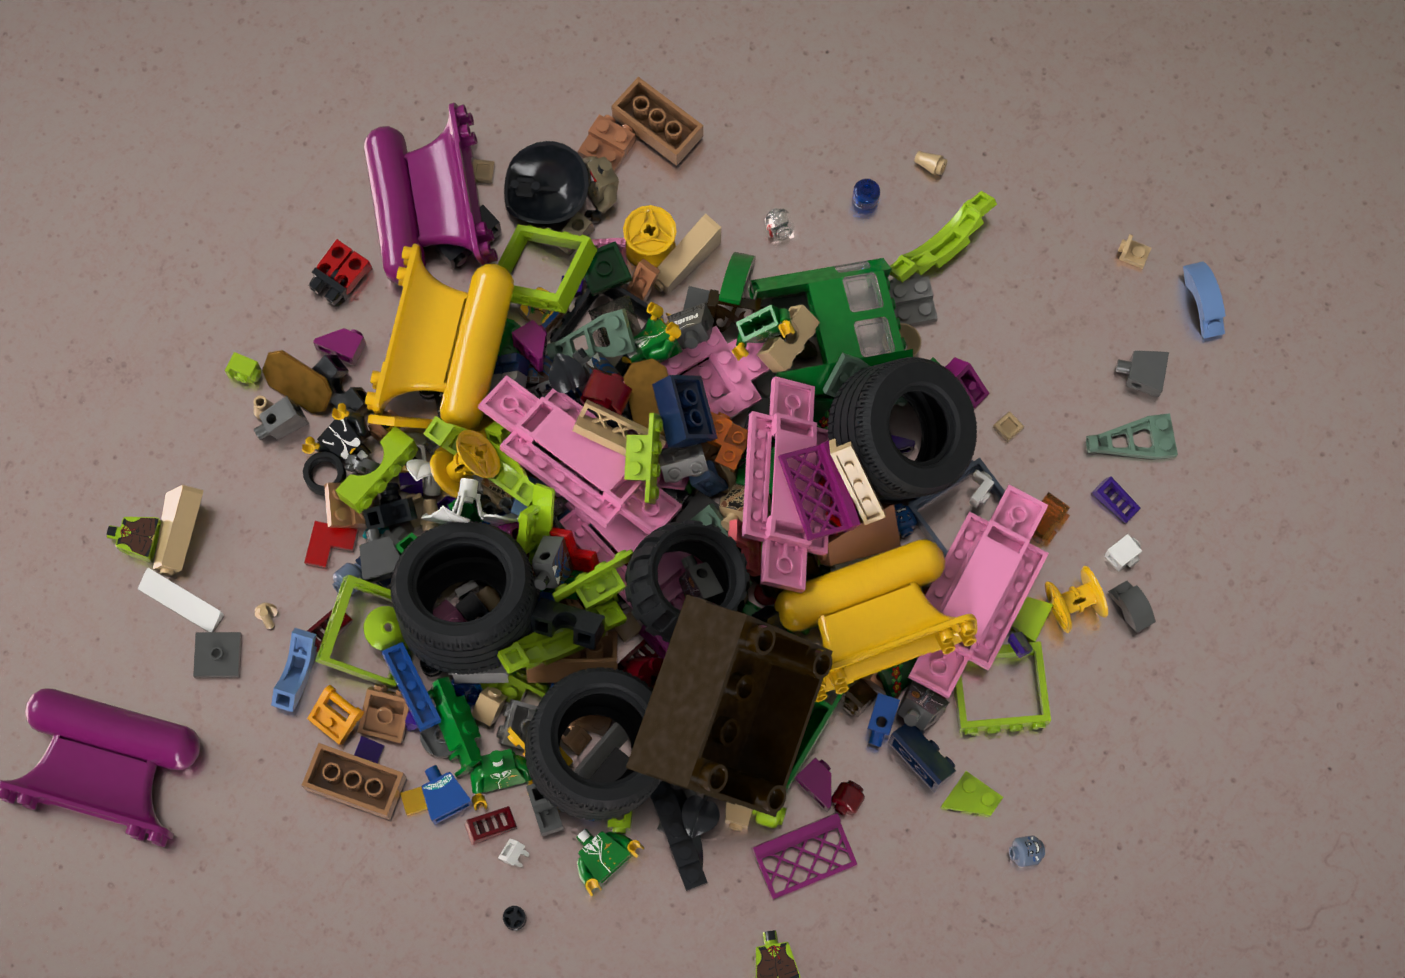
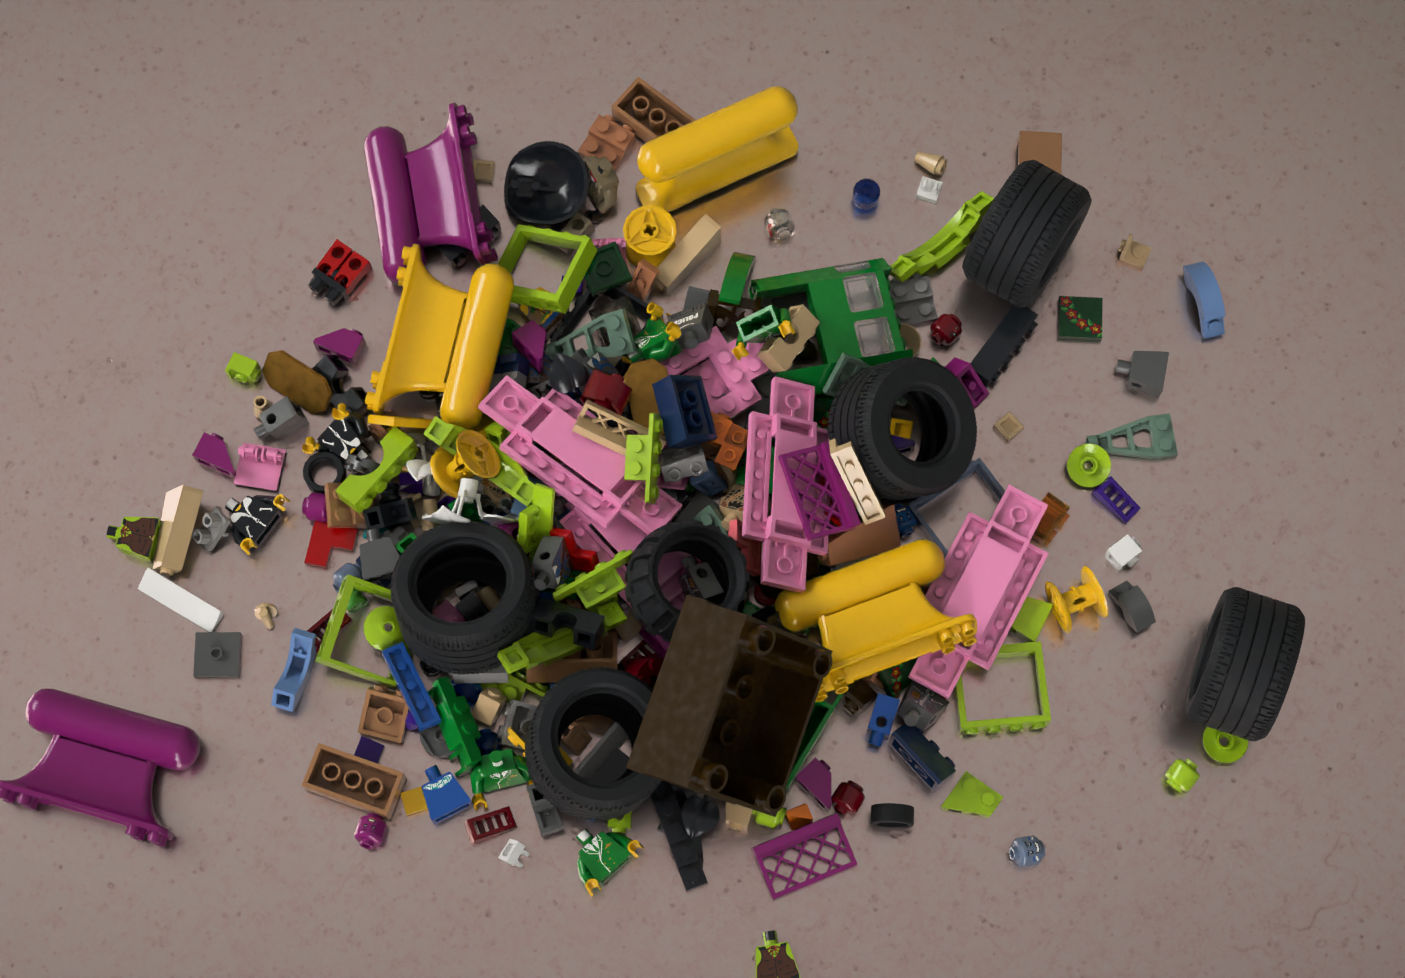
(214, 454): none -> magenta slope
(214, 527): none -> light grey hips
(254, 518): none -> black torso
(259, 466): none -> bright pink hinge
(315, 507): none -> magenta head
(330, 720): light orange plate -> none
(356, 601): none -> bright green wheel
(370, 830): none -> magenta head
(488, 742): none -> head
(514, 913): black wheel -> none
(717, 149): none -> yellow piece
(798, 816): none -> orange slope
(892, 815): none -> black tyre
(901, 428): none -> yellow tile
(929, 190): none -> white tile
(946, 329): none -> dark red head
(982, 493): white bracket -> none
(1003, 342): none -> black brick
(1019, 644): slope -> none
(1026, 233): none -> black tyre
(1041, 147): none -> medium nougat panel
(1080, 318): none -> dark green tile
(1100, 465): none -> lime dish
(1182, 775): none -> lime head
(1232, 752): none -> lime dish
(1245, 664): none -> black tyre

